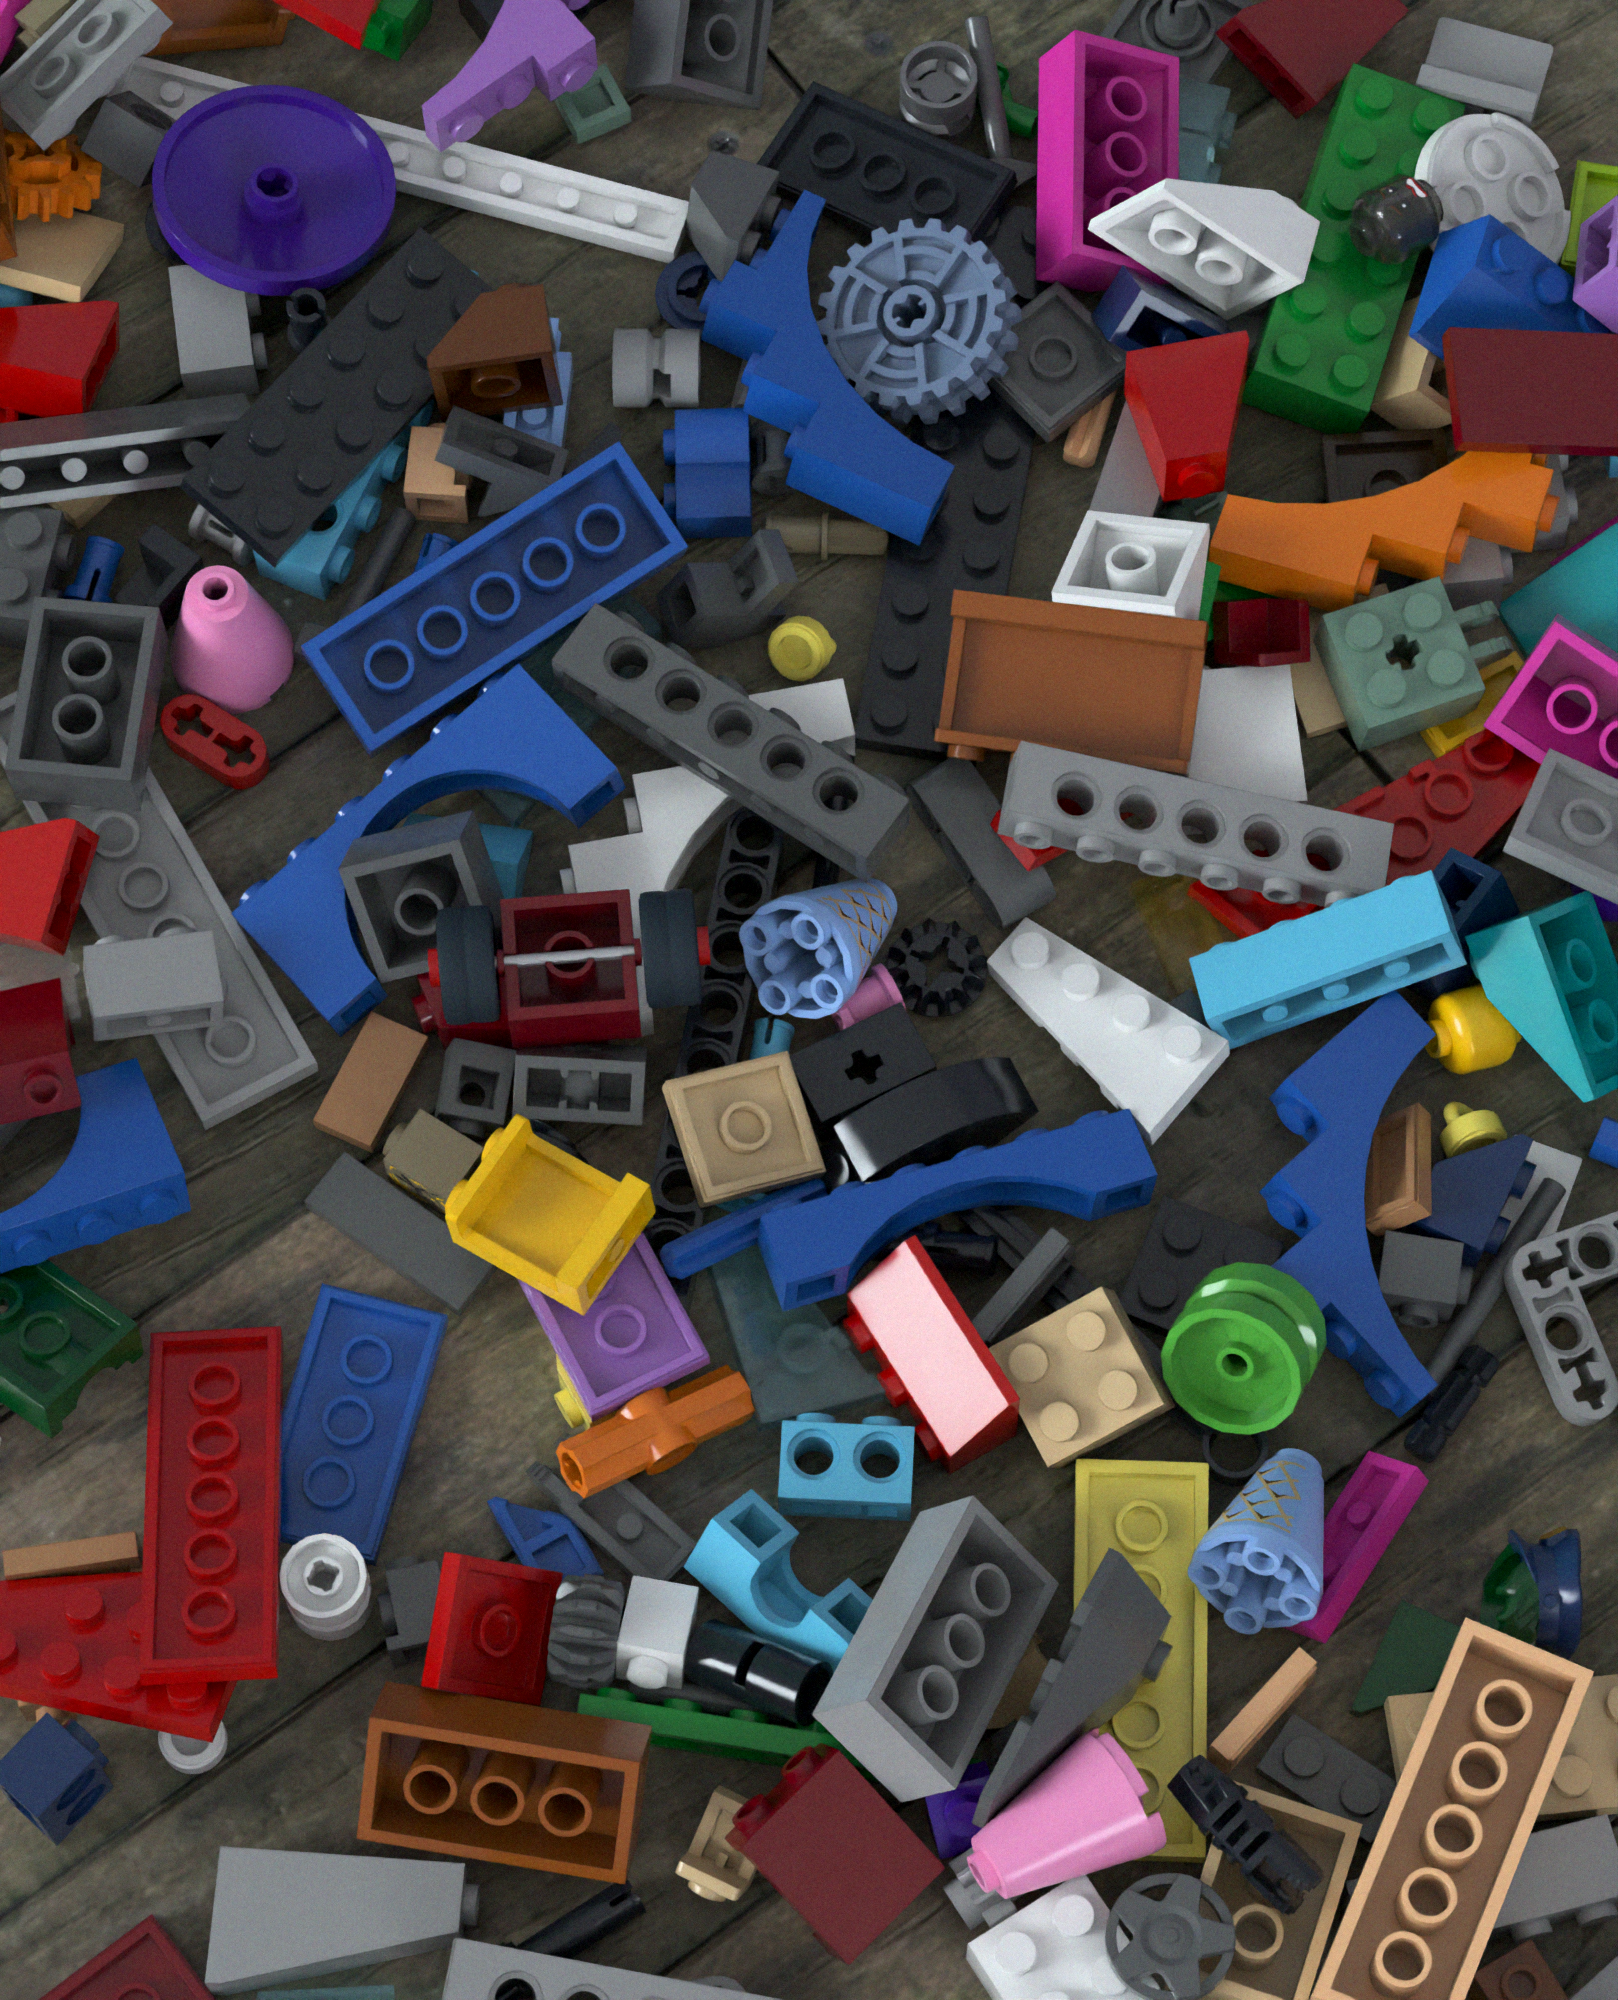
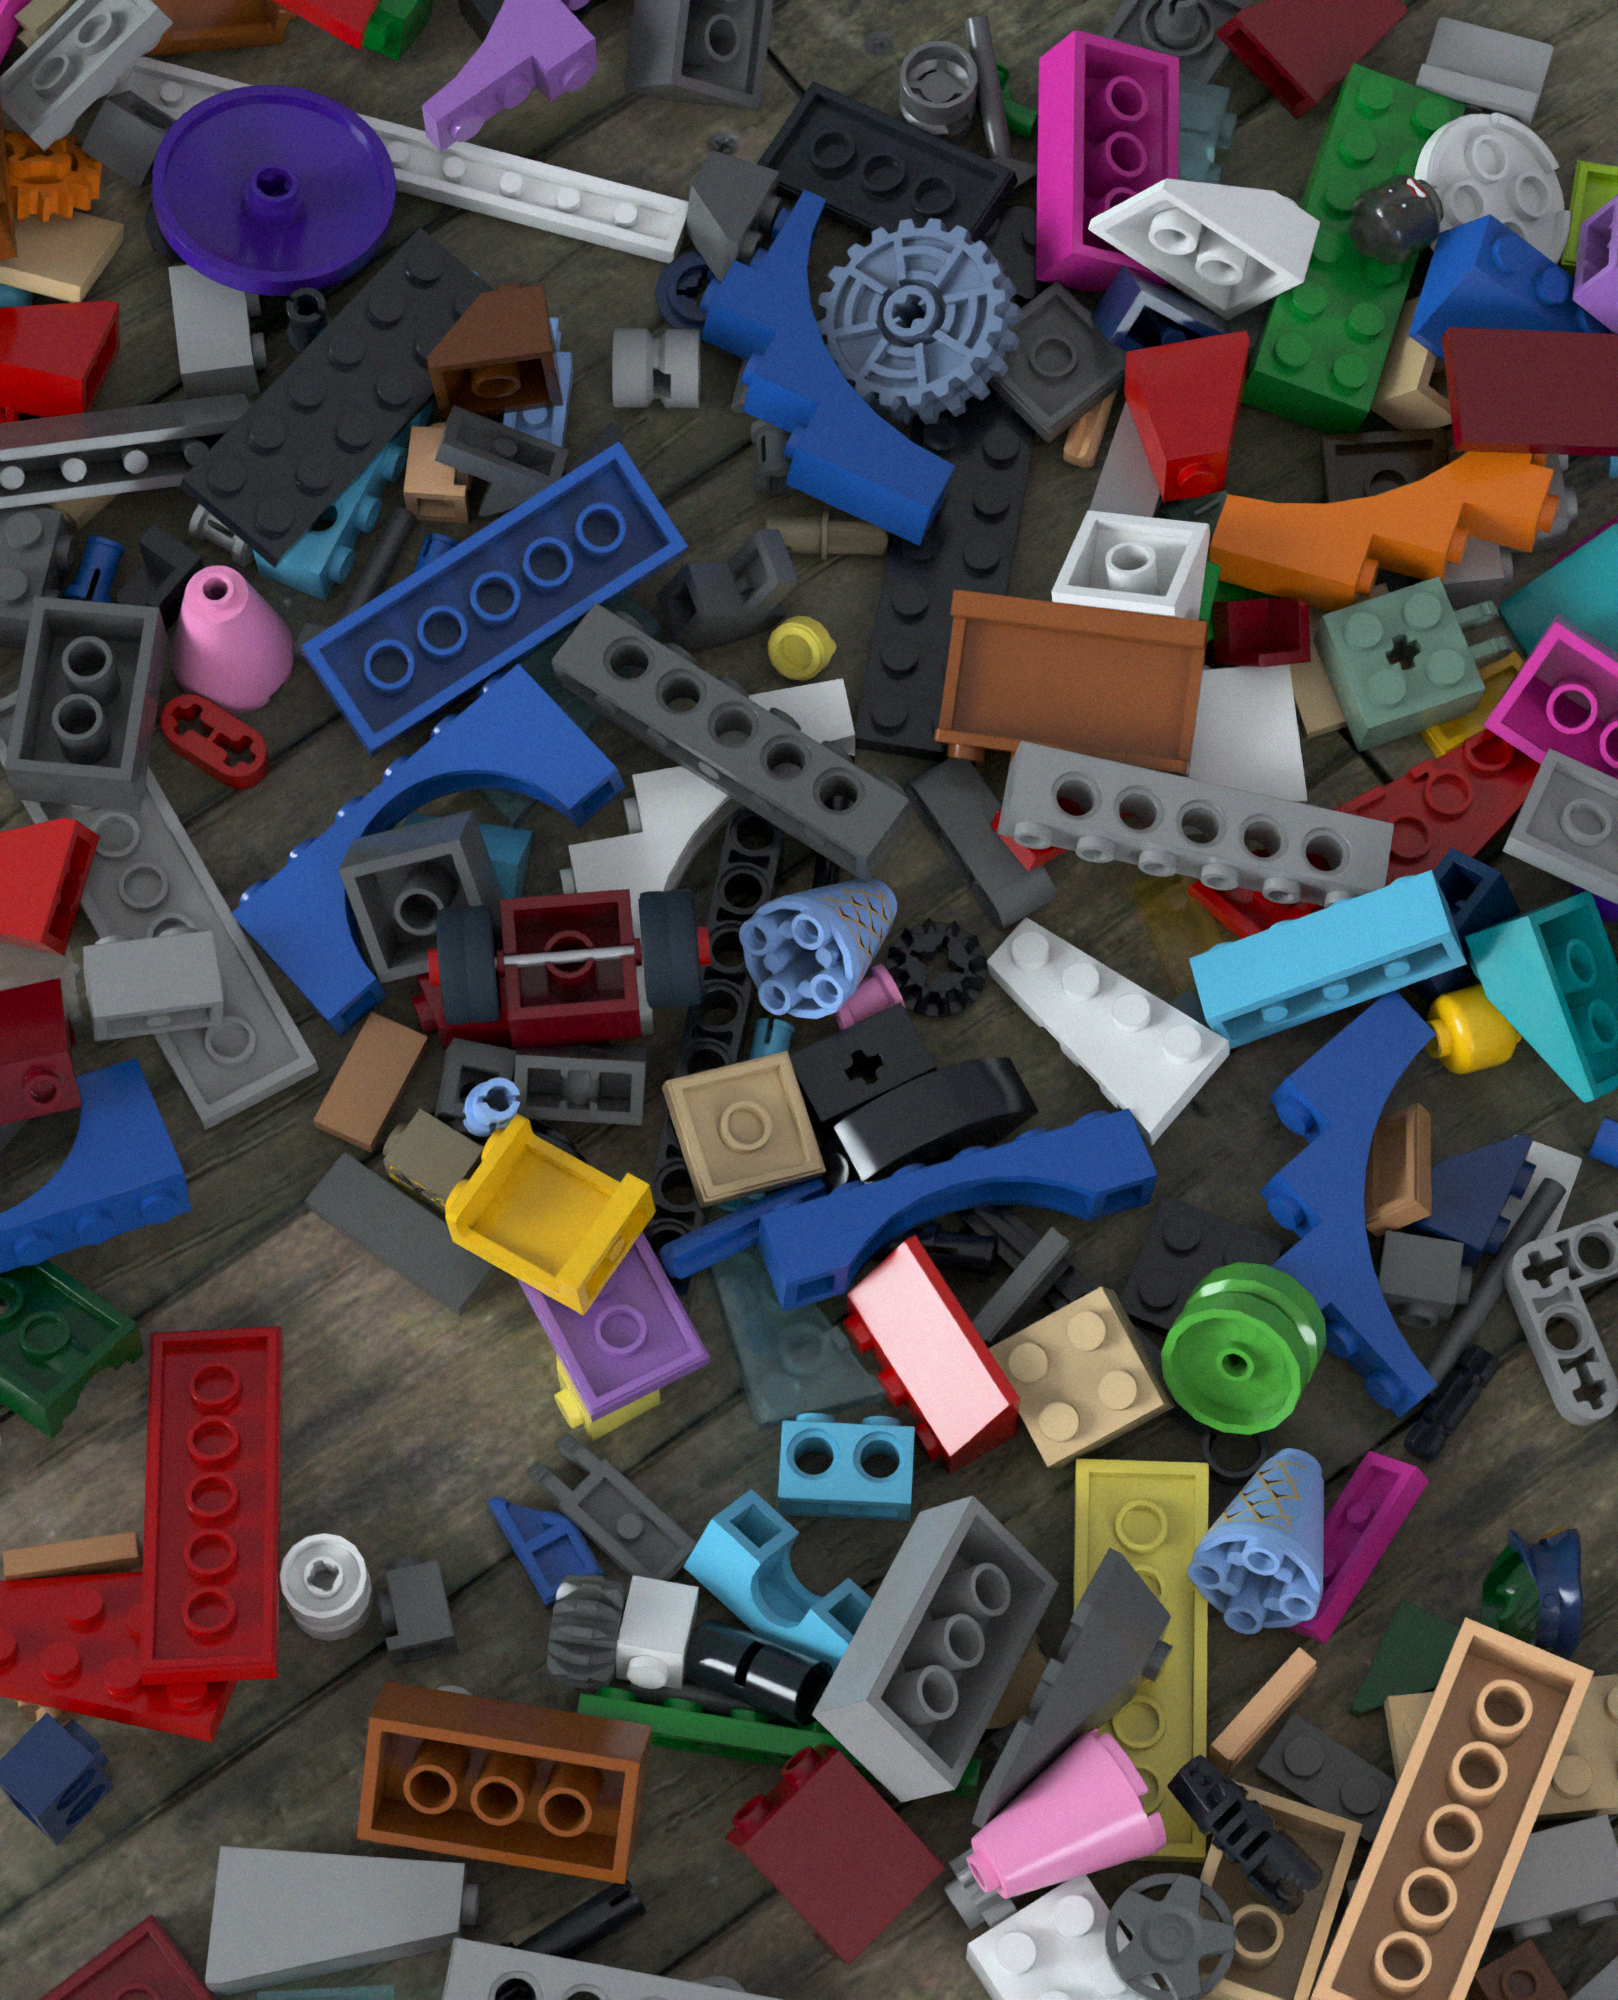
(191, 1754): white tile -> none
(354, 1415): blue tile -> none
(491, 1629): red plate -> none
(499, 1095): none -> light blue pin
(594, 107): sand green plate -> none
(655, 1431): orange piece -> none
(710, 473): blue brick -> none
(711, 1862): tan bracket -> none
(952, 1812): dark purple bracket -> none
(1469, 1129): light yellow tile -> none

